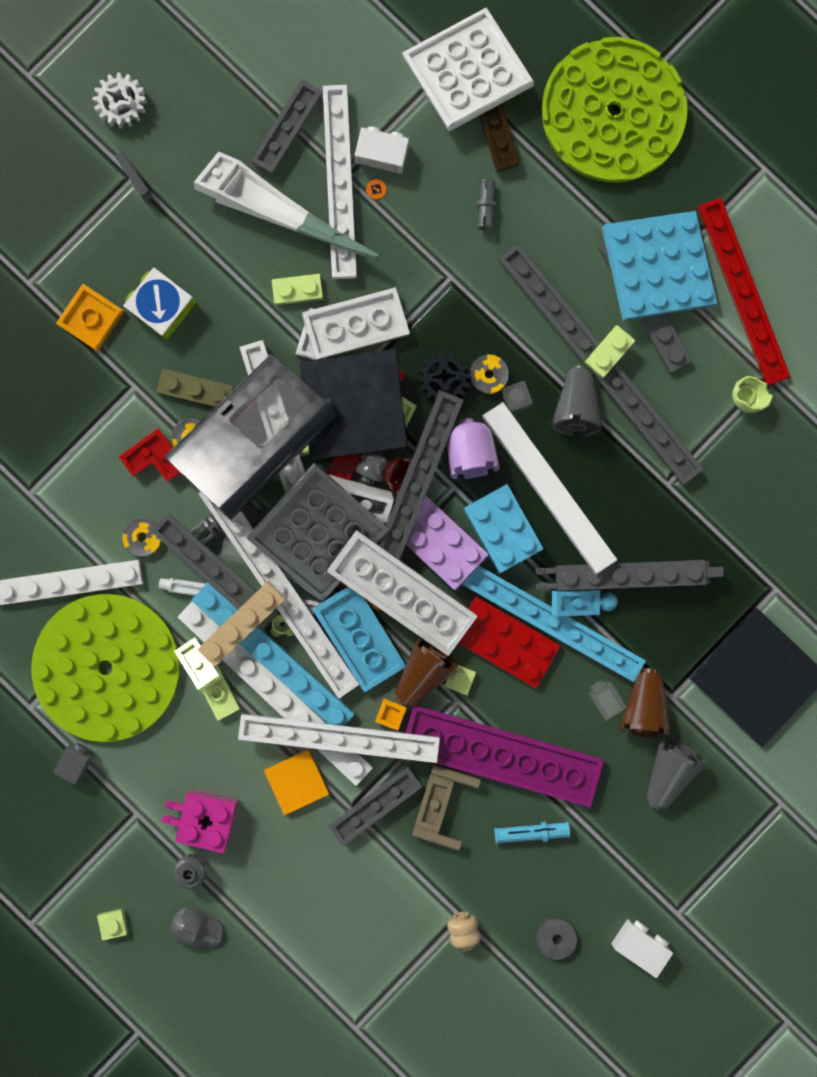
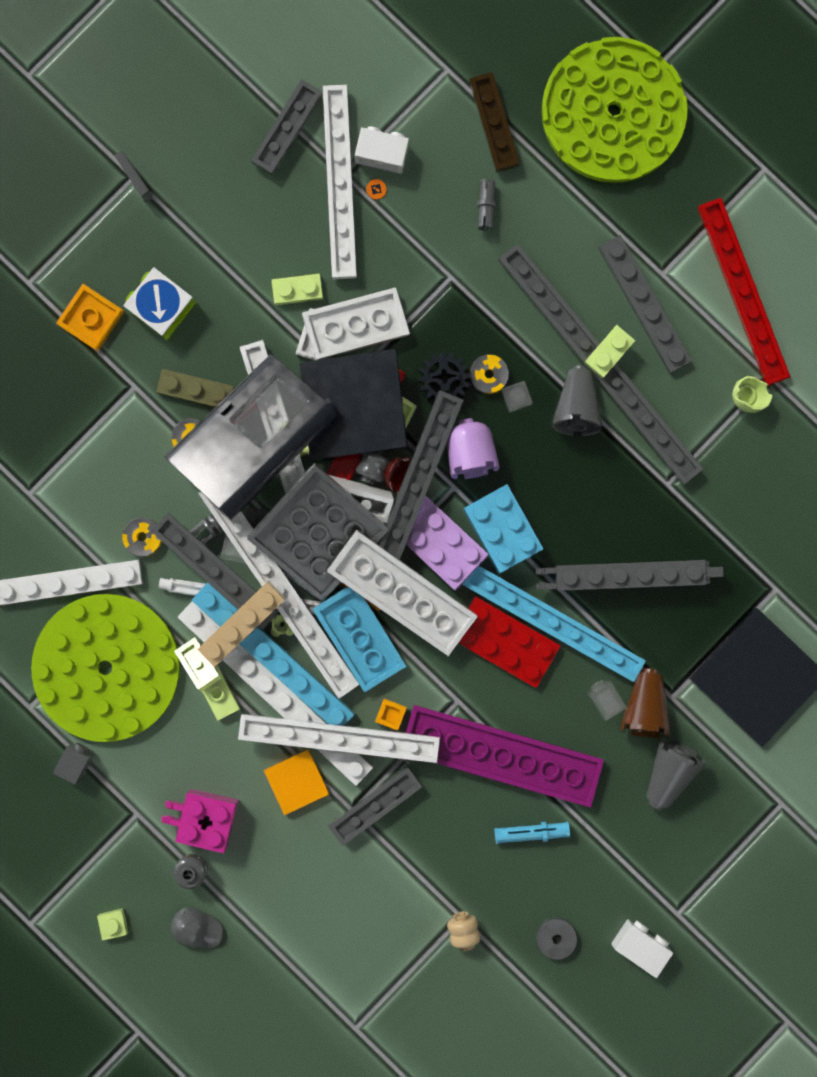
(116, 90): white gear -> none
(150, 451): red plate -> none
(245, 191): white plate -> none
(423, 673): reddish brown cone -> none
(435, 803): dark tan plate -> none
(460, 680): yellowish green plate -> none
(467, 69): white tile -> none
(549, 488): white tile -> none
(582, 602): medium azure plate -> none
(659, 265): medium azure plate -> none

